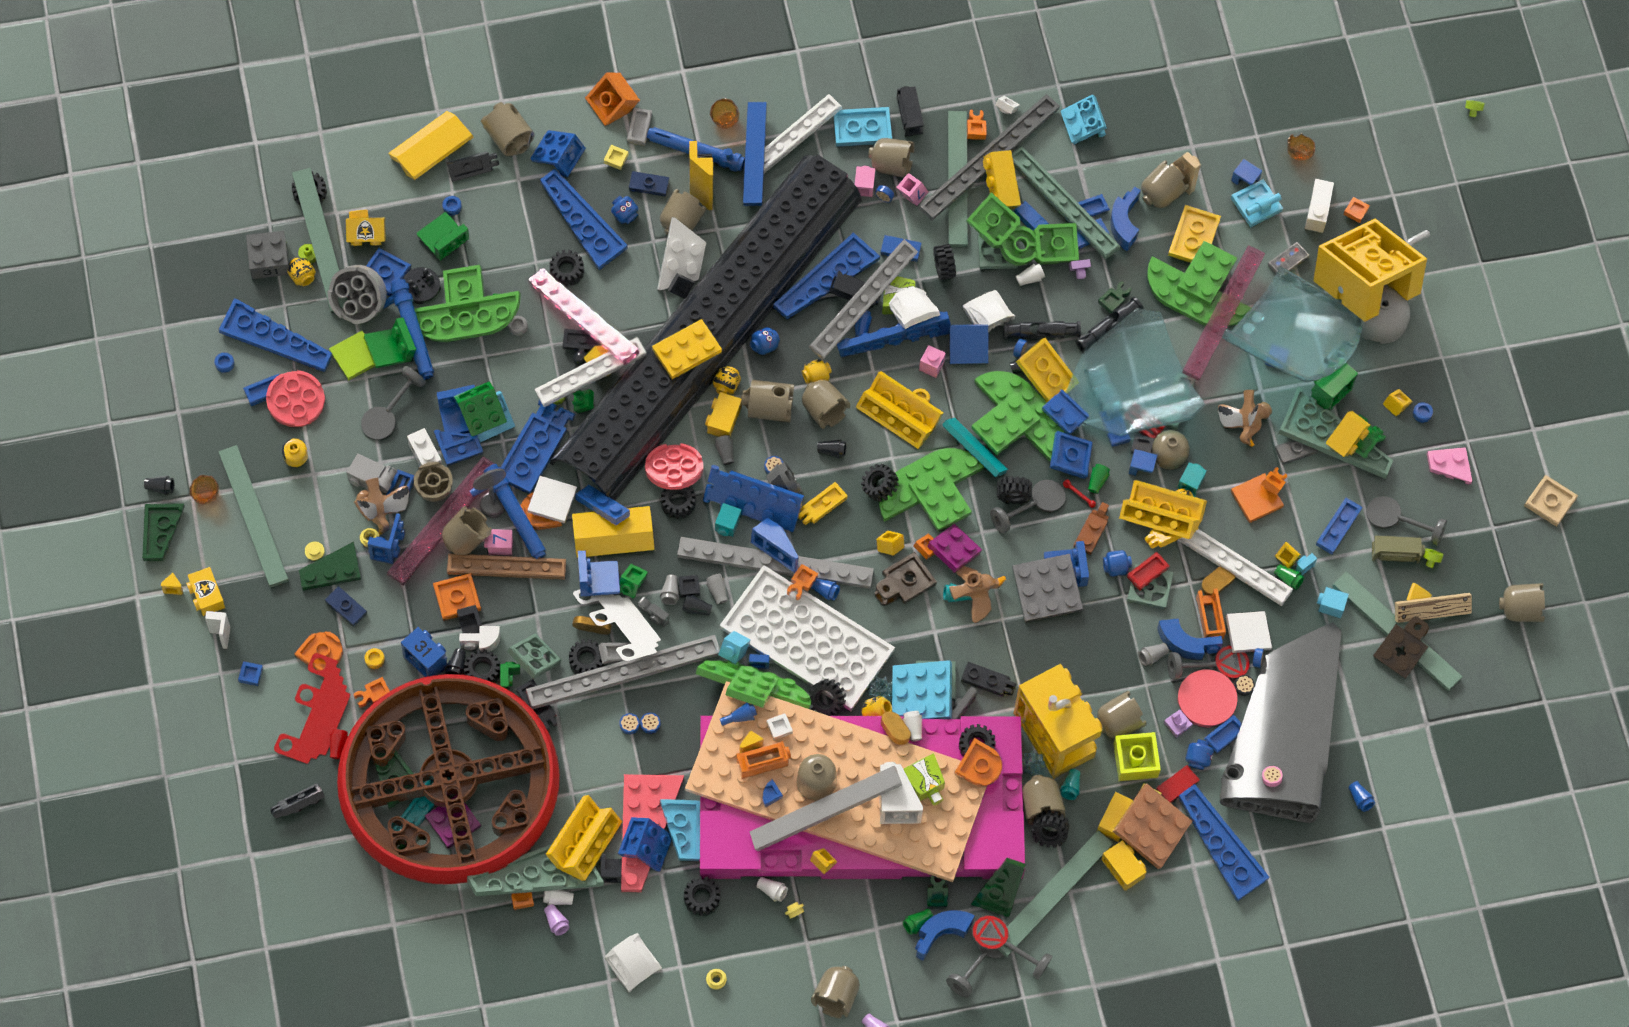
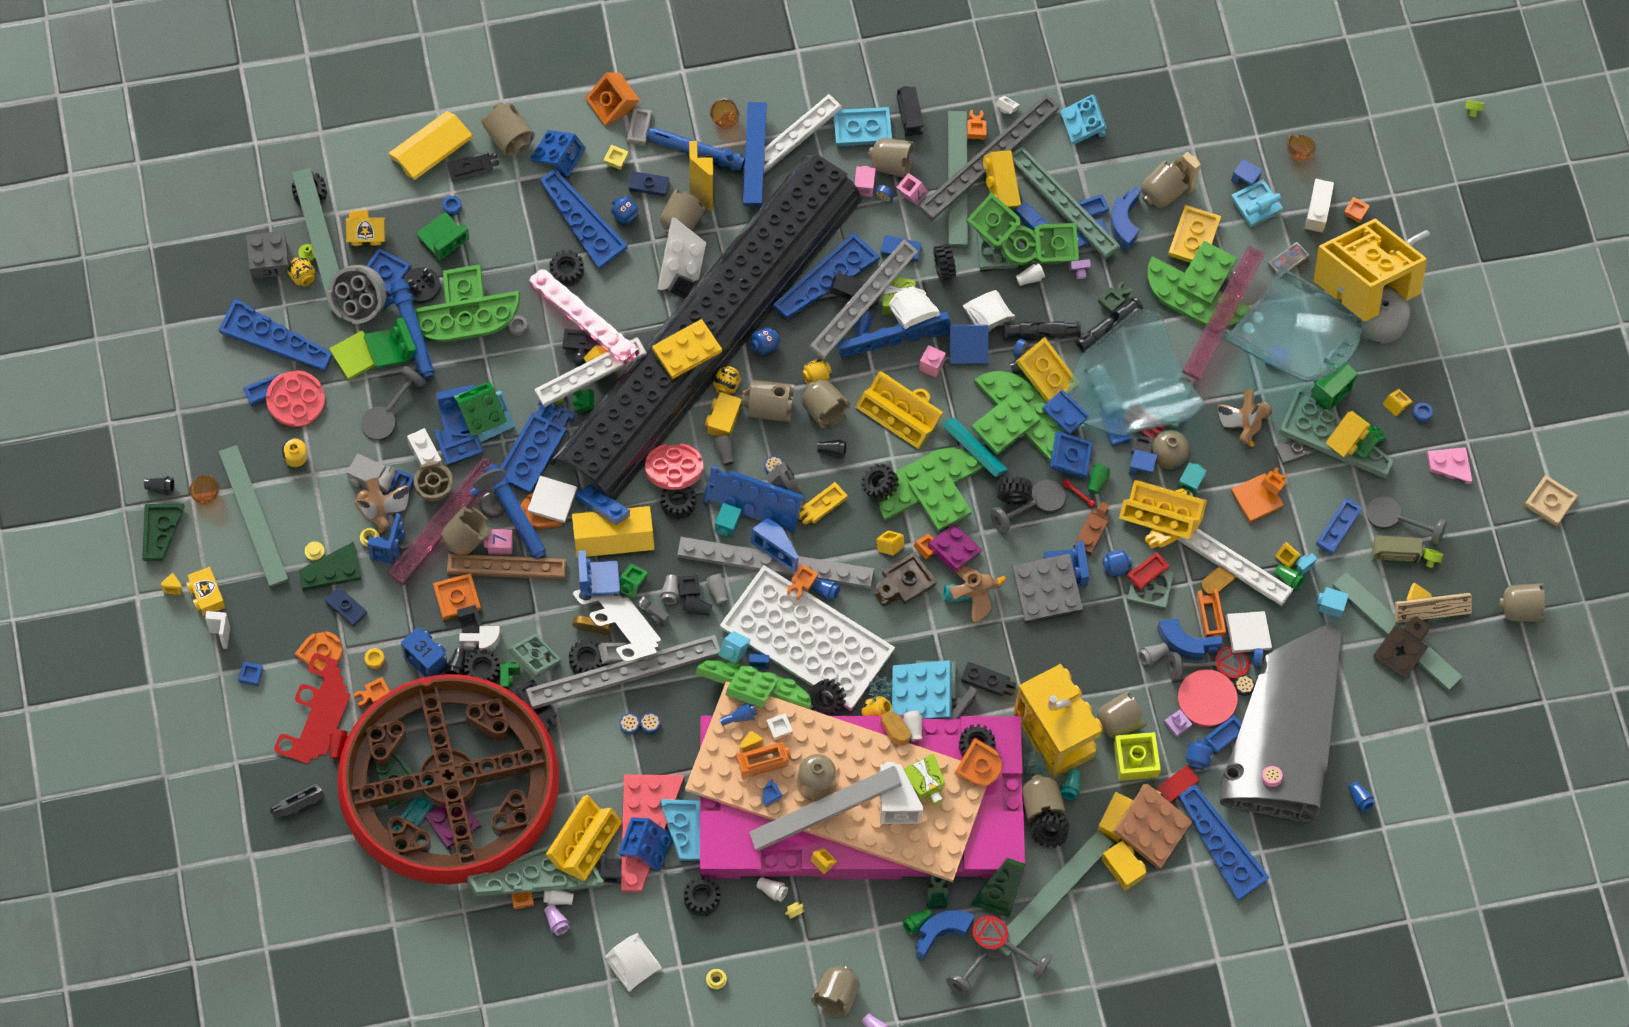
(224, 362): blue tile -> none

